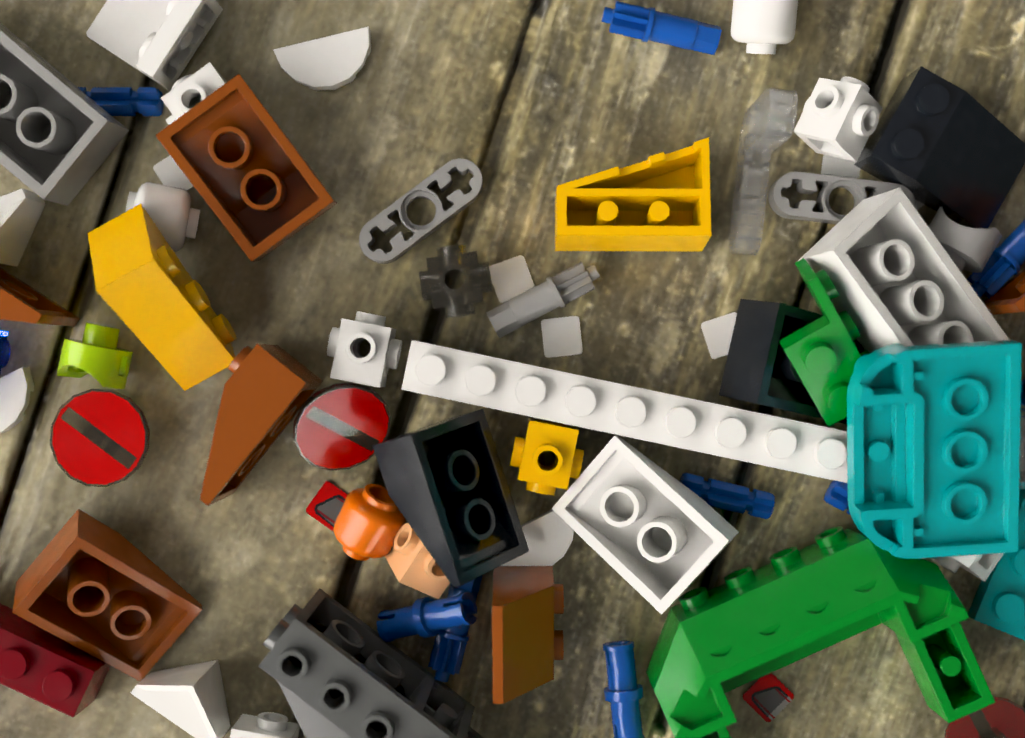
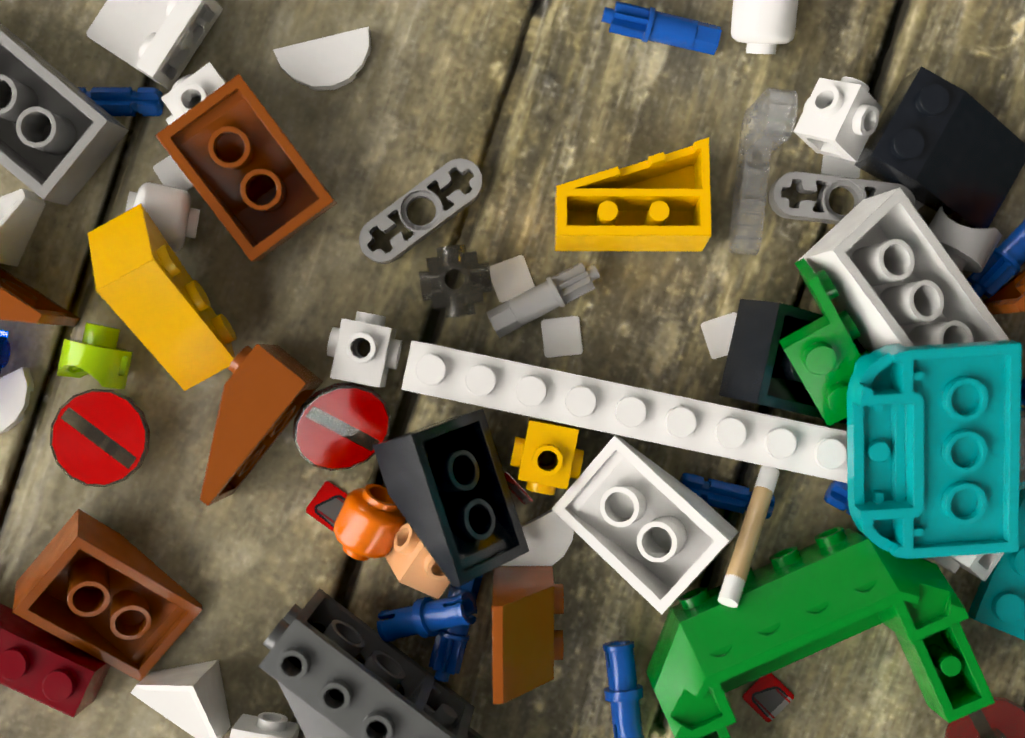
(517, 489): none -> sticker
(748, 537): none -> tan bar

